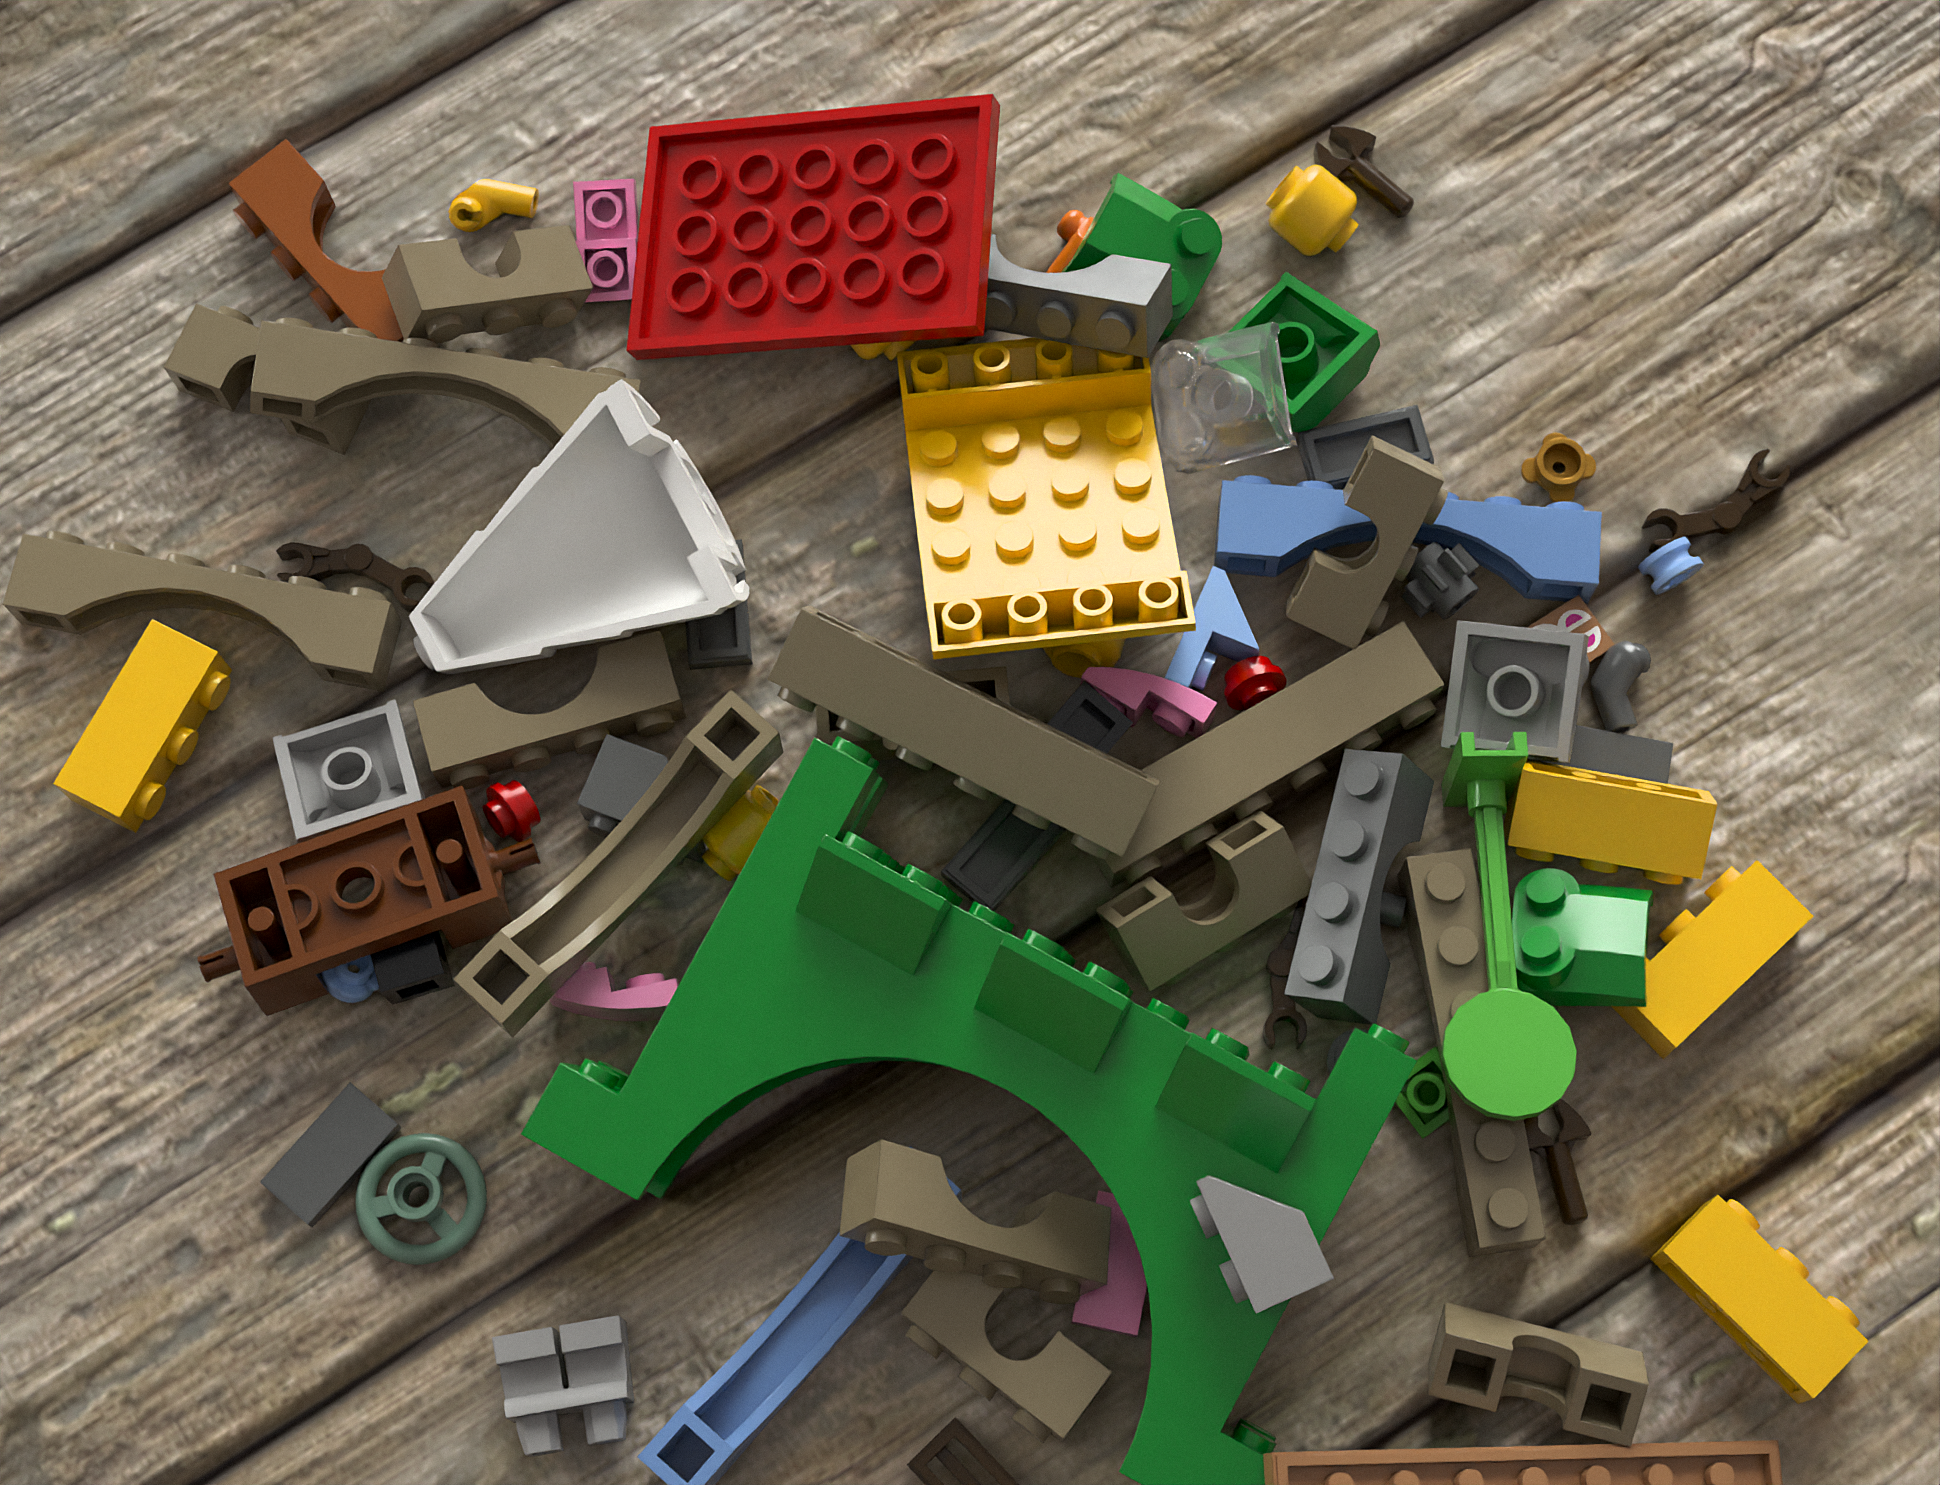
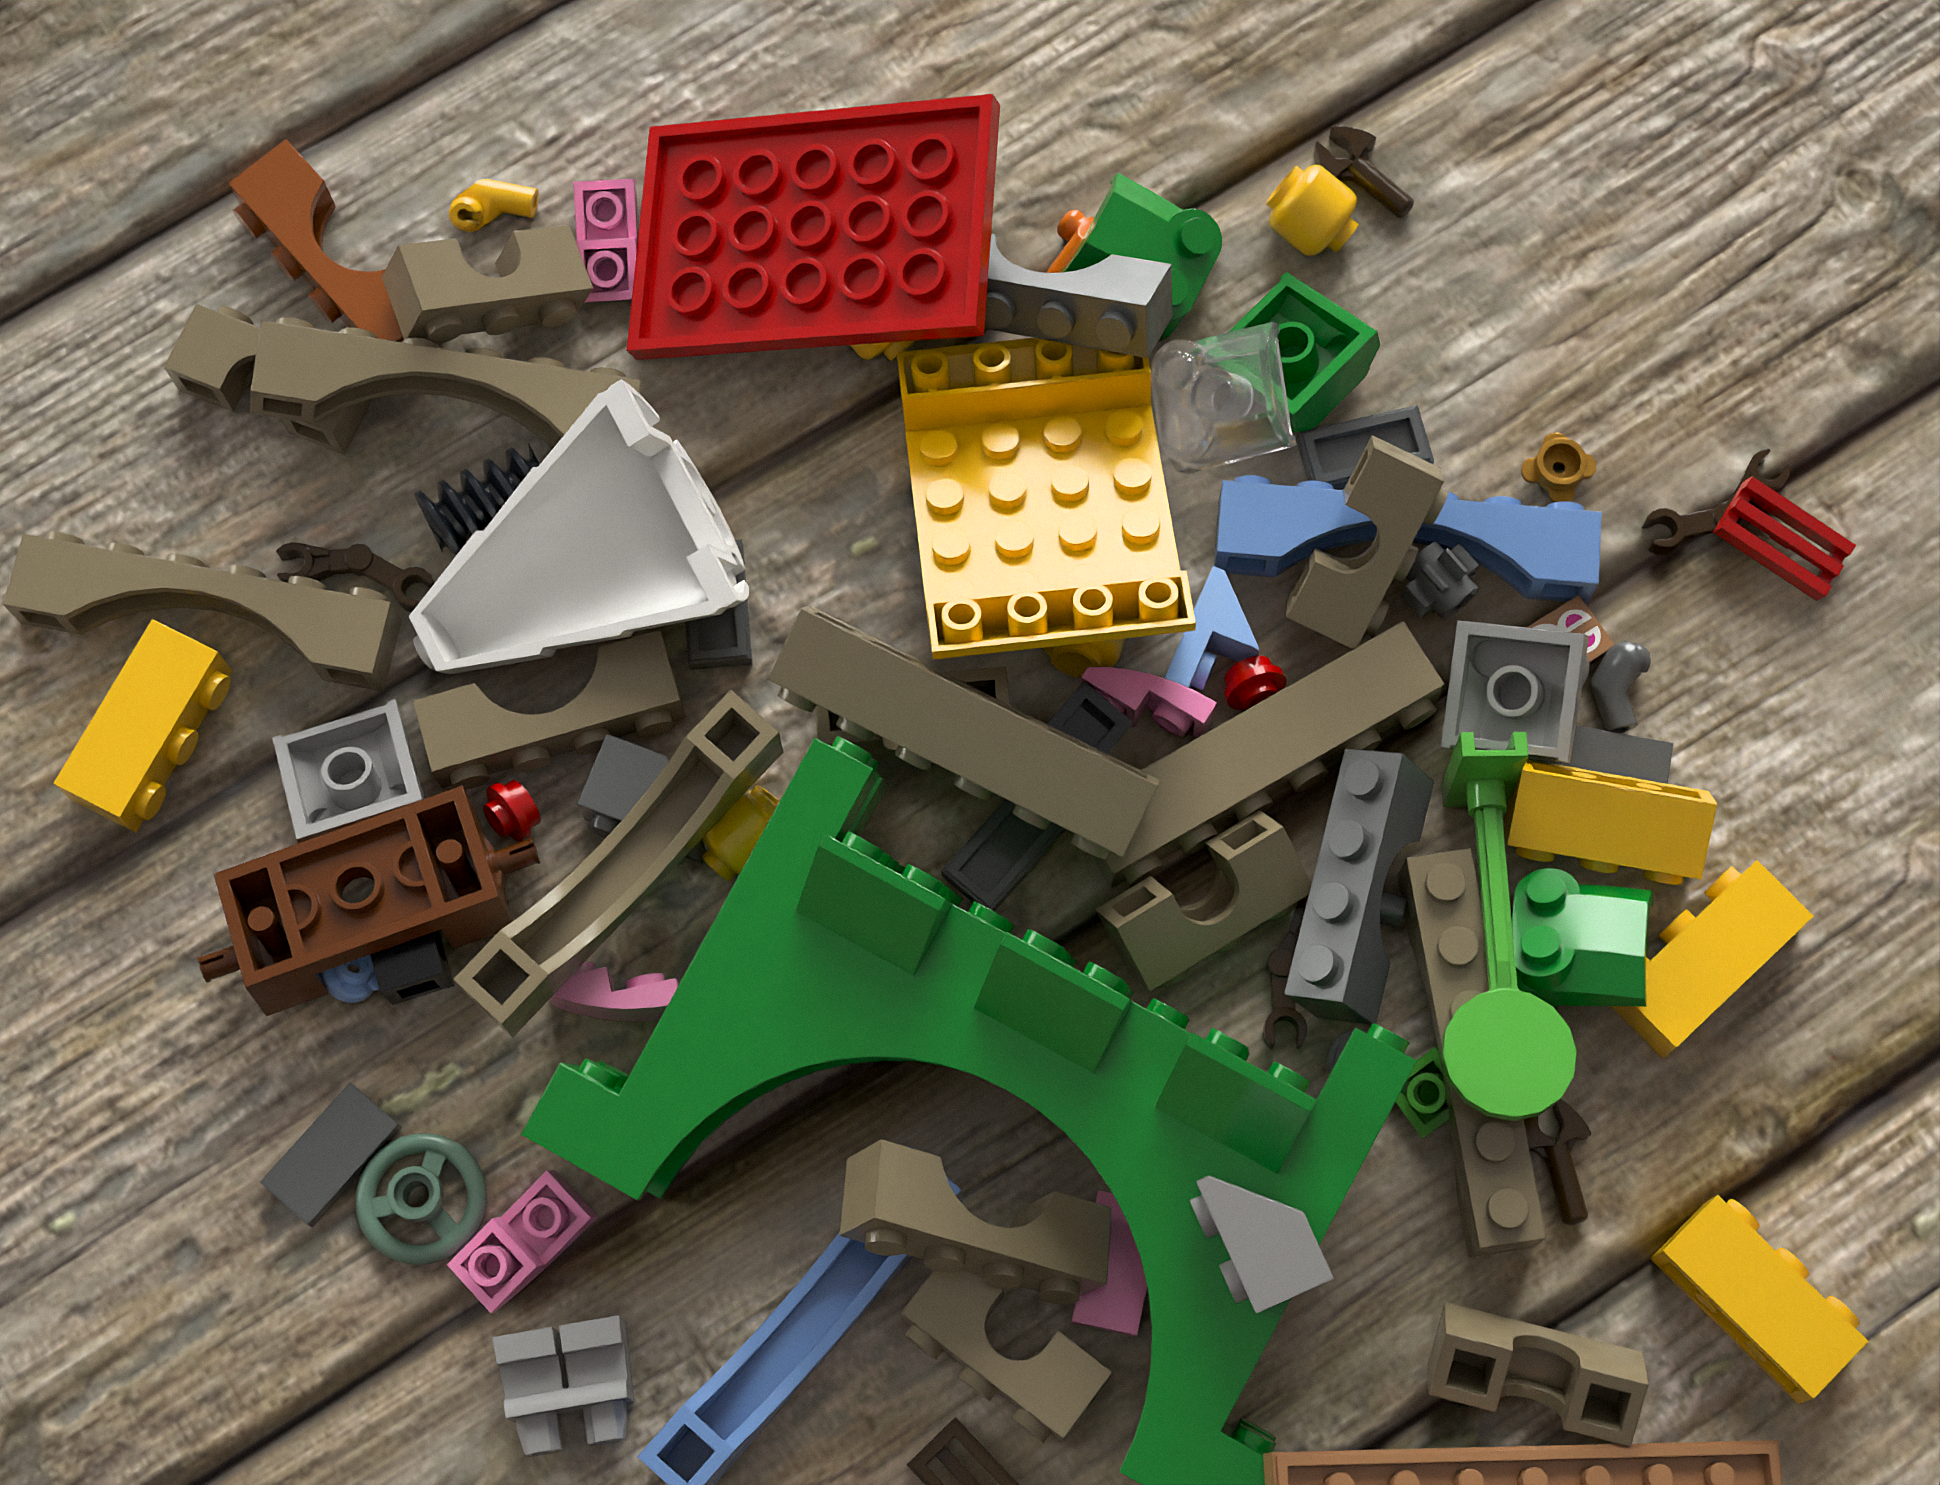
(475, 506): none -> black piece
(522, 1241): none -> bright pink slope
(1670, 565): light blue bush -> none
(1798, 519): none -> red tile

